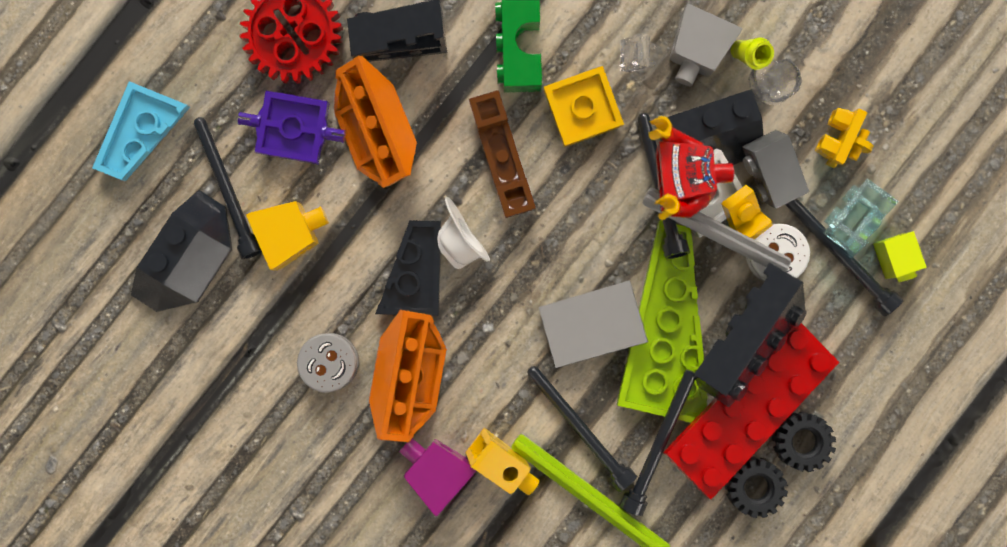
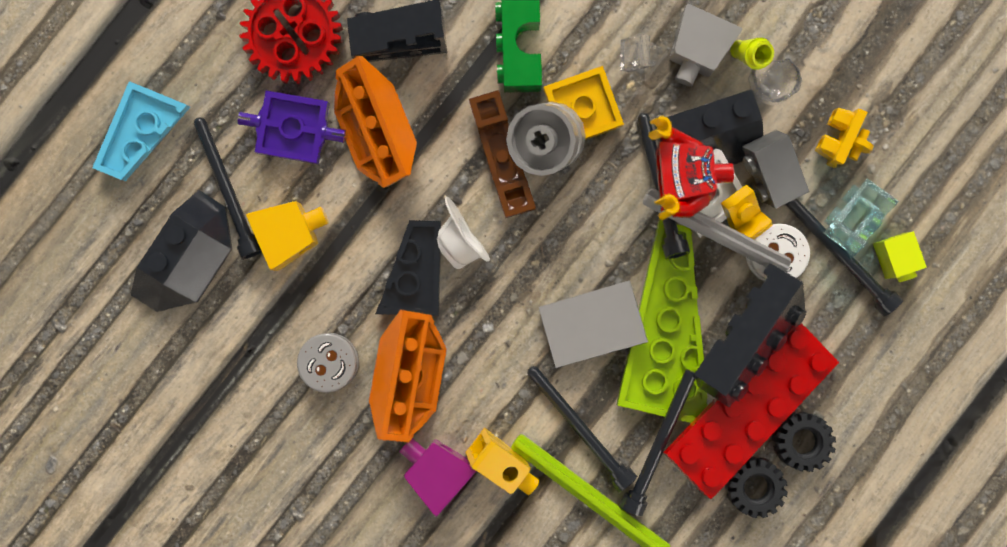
(527, 140): none -> light grey wheel

